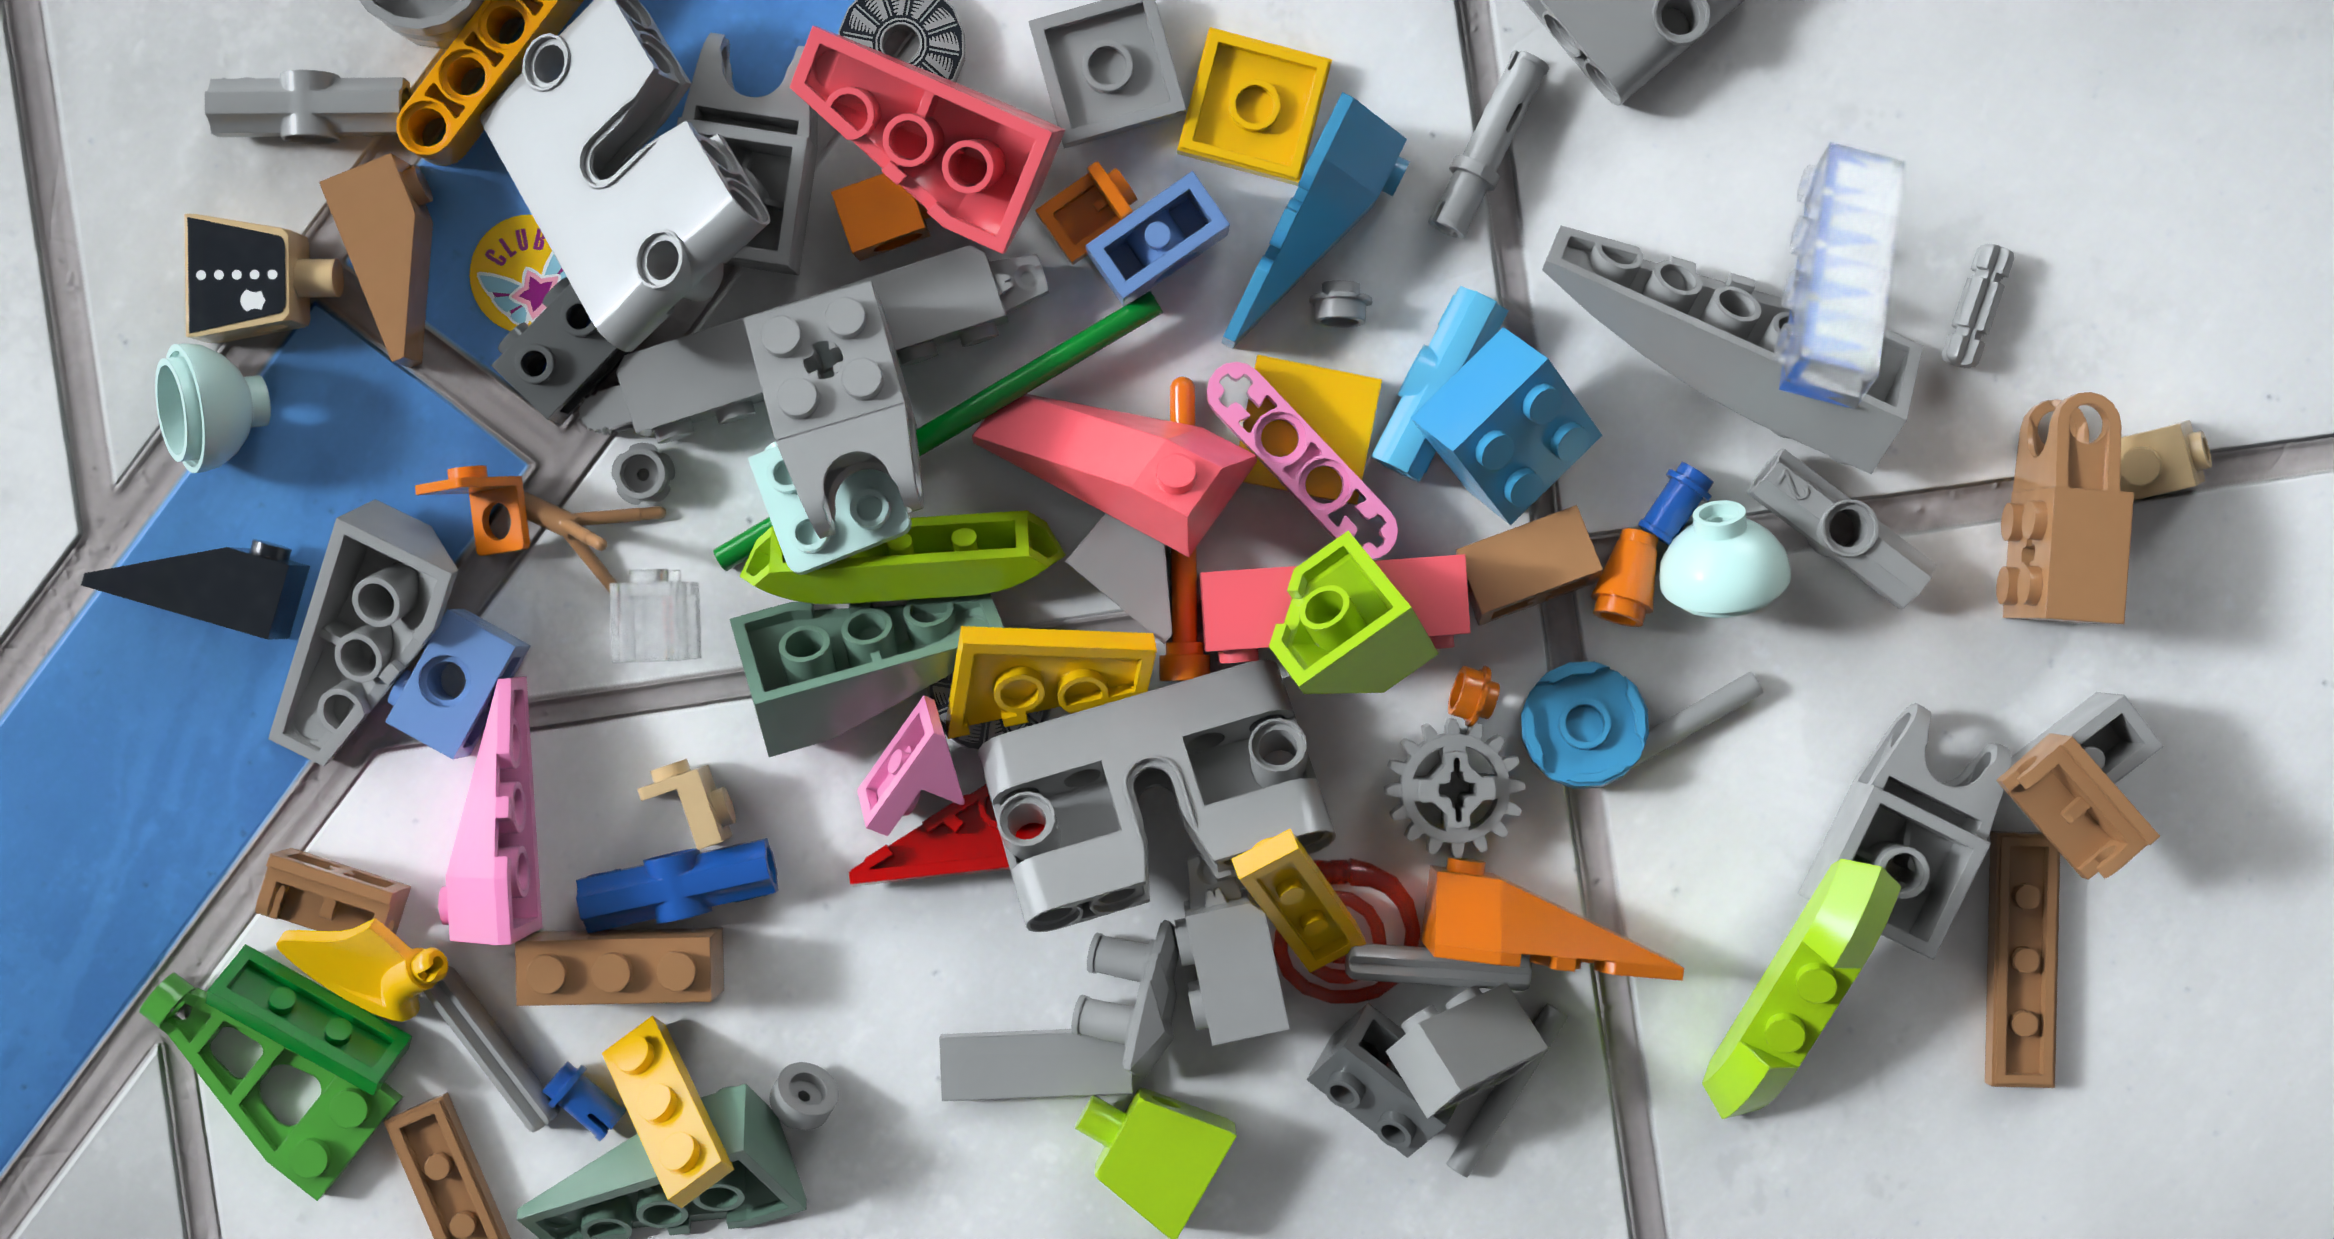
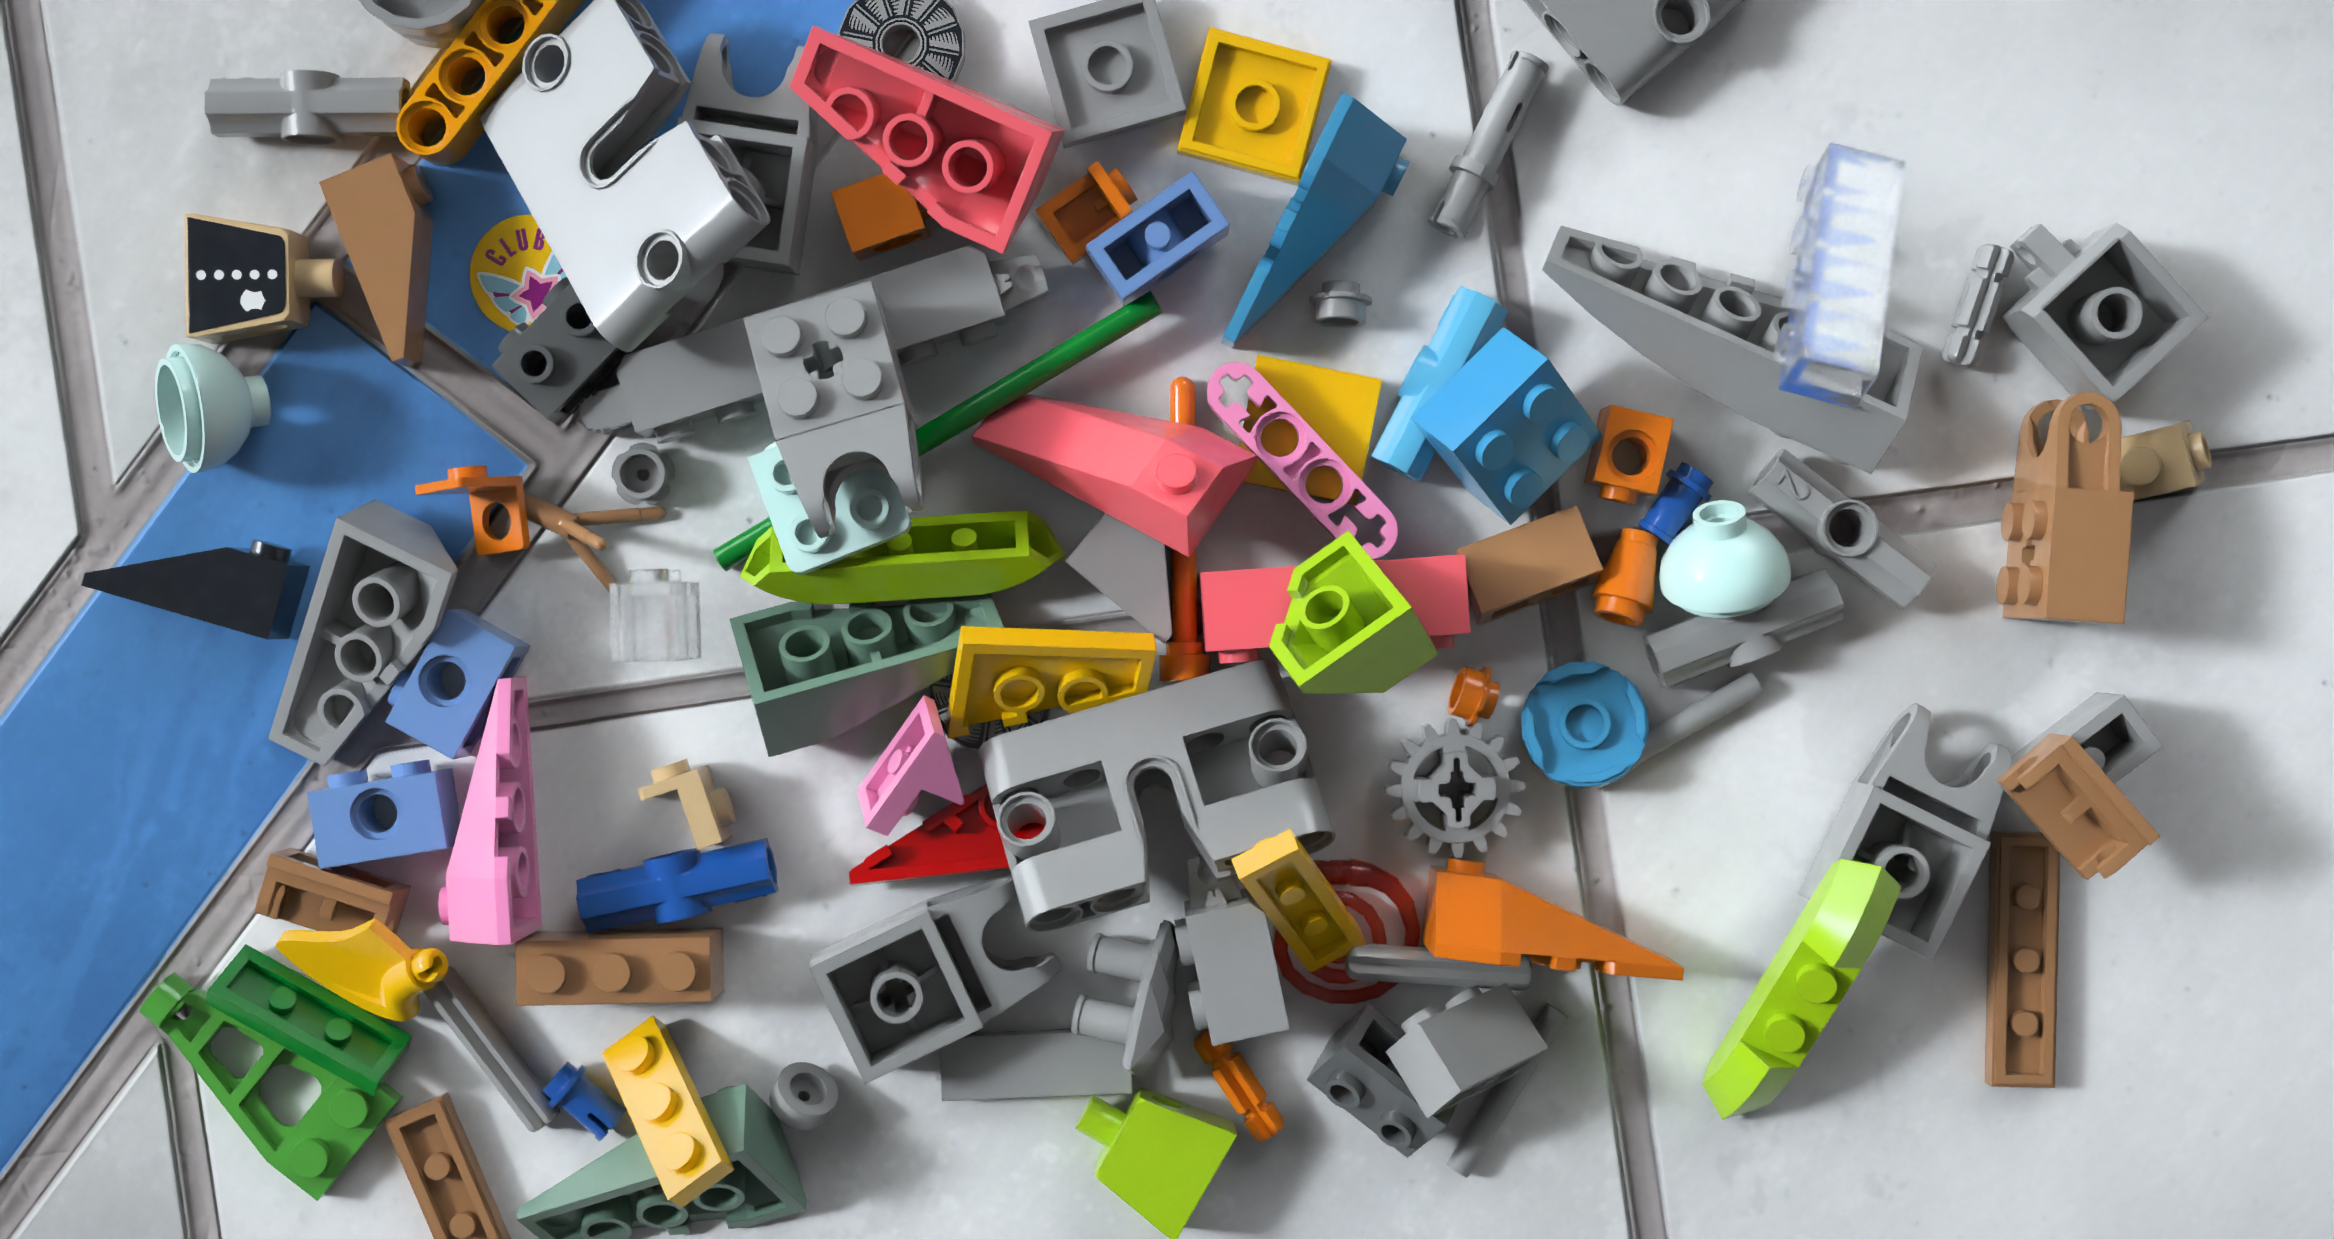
(346, 820): none -> medium blue brick
(949, 971): none -> light grey brick
(1240, 1087): none -> orange axle
(1650, 436): none -> orange brick
(1709, 643): none -> light grey piece
(2098, 309): none -> light grey hinge

